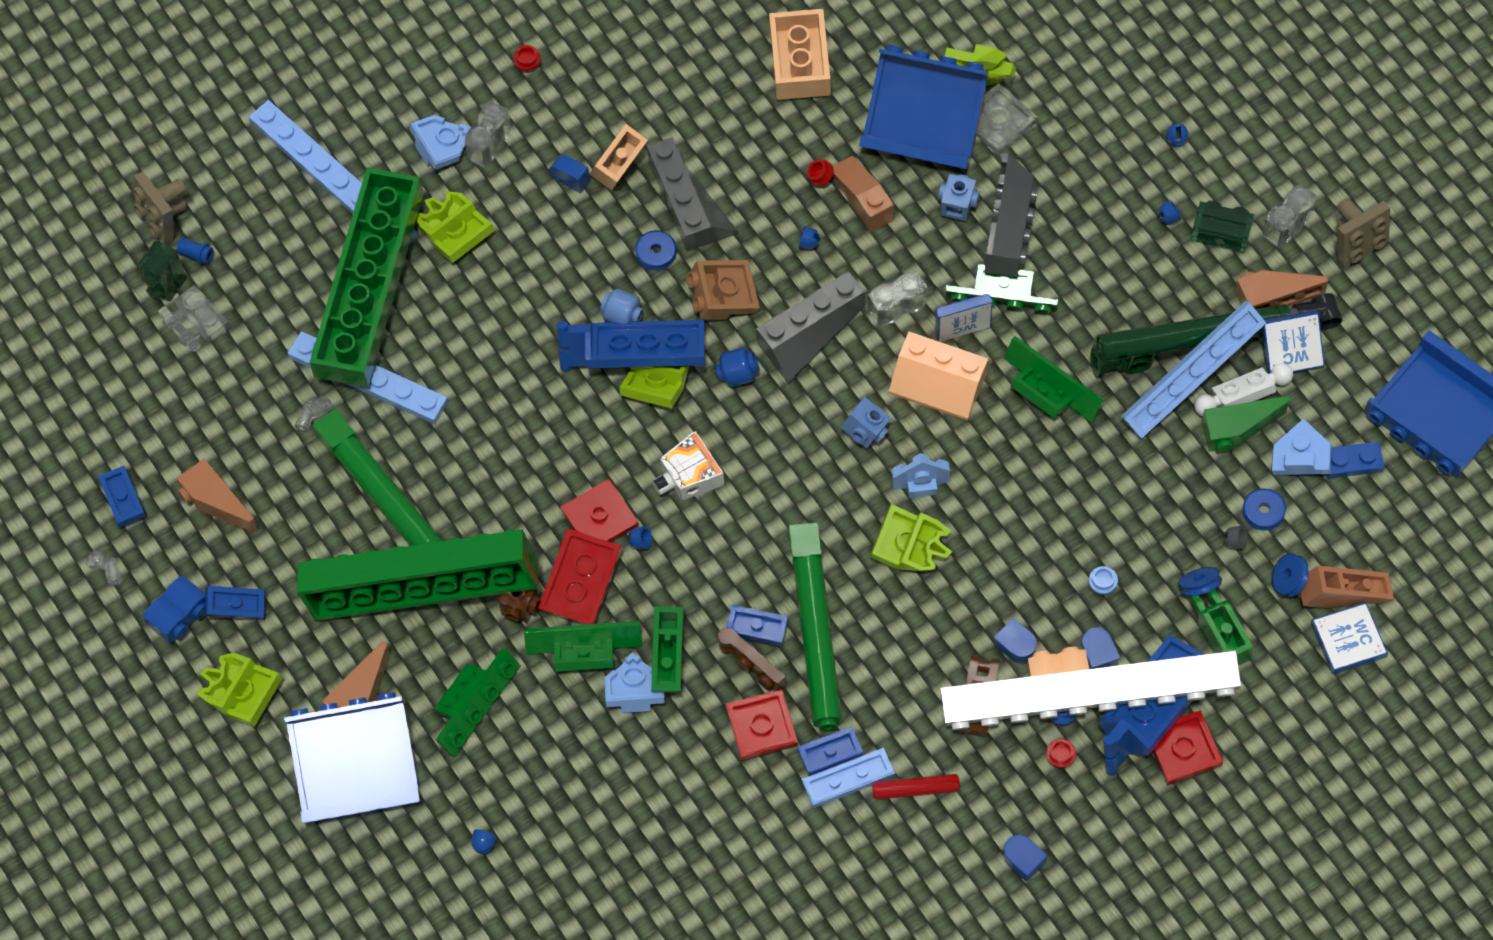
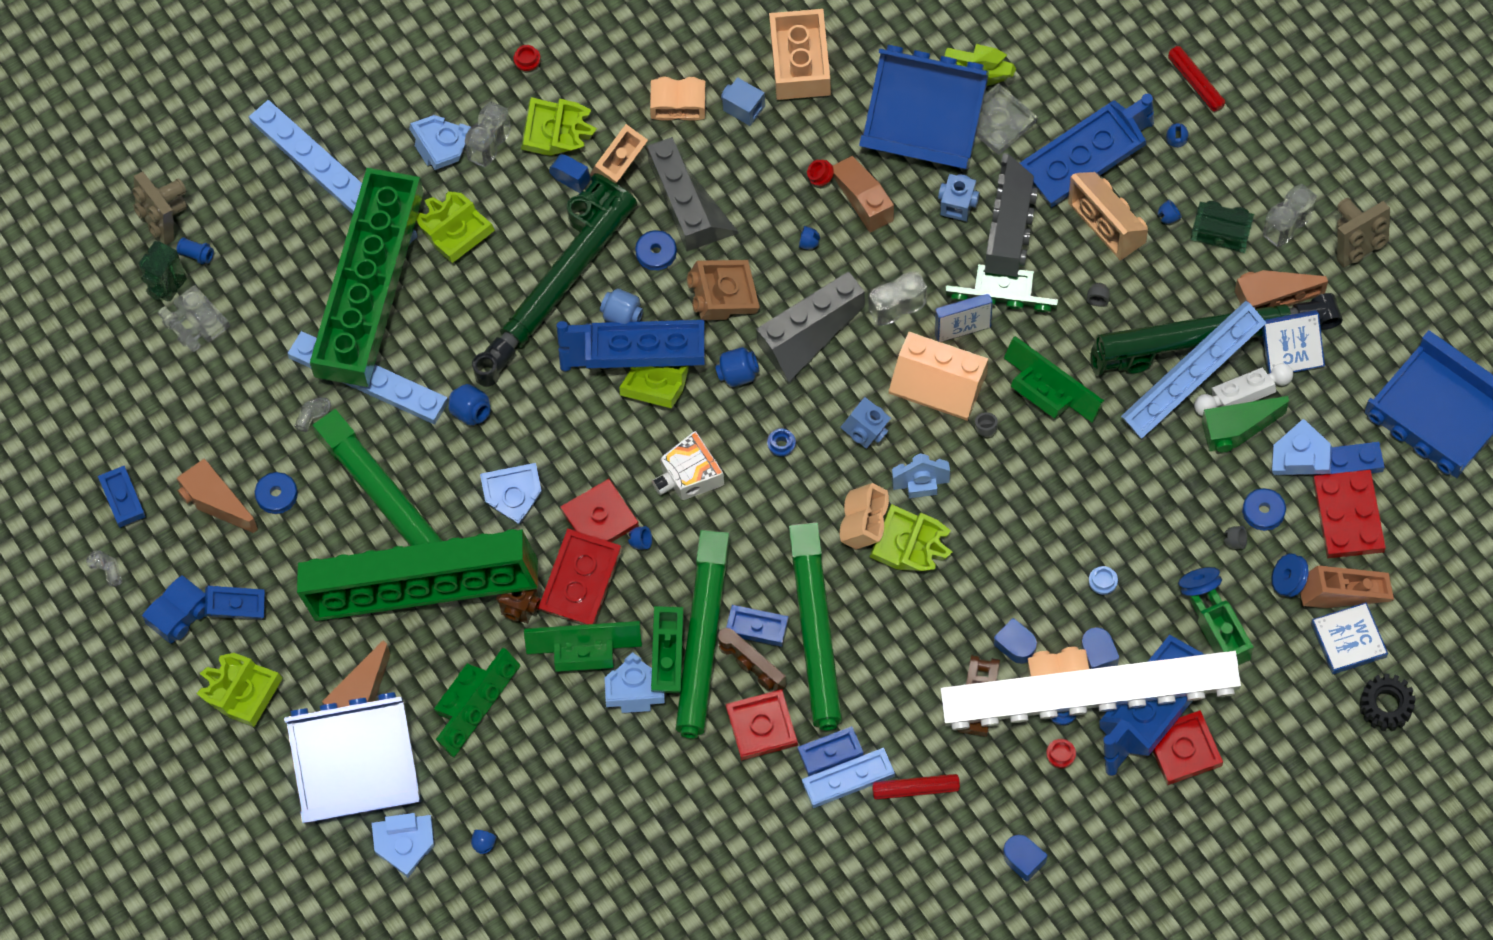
(279, 503): none -> blue piece
(403, 840): none -> light blue plate
(469, 404): none -> blue head
(512, 490): none -> light blue plate
(555, 126): none -> lime plate
(605, 210): none -> dark green piece
(677, 99): none -> light nougat brick
(702, 632): none -> green brick
(743, 101): none -> medium blue brick
(781, 435): none -> blue plate
(864, 516): none -> light nougat brick
(986, 424): none -> dark grey hinge
(1090, 147): none -> blue hinge
(1098, 295): none -> dark grey hinge
(1106, 214): none -> light nougat slope
(1196, 78): none -> red axle
(1349, 514): none -> red plate
(1392, 686): none -> black tyre

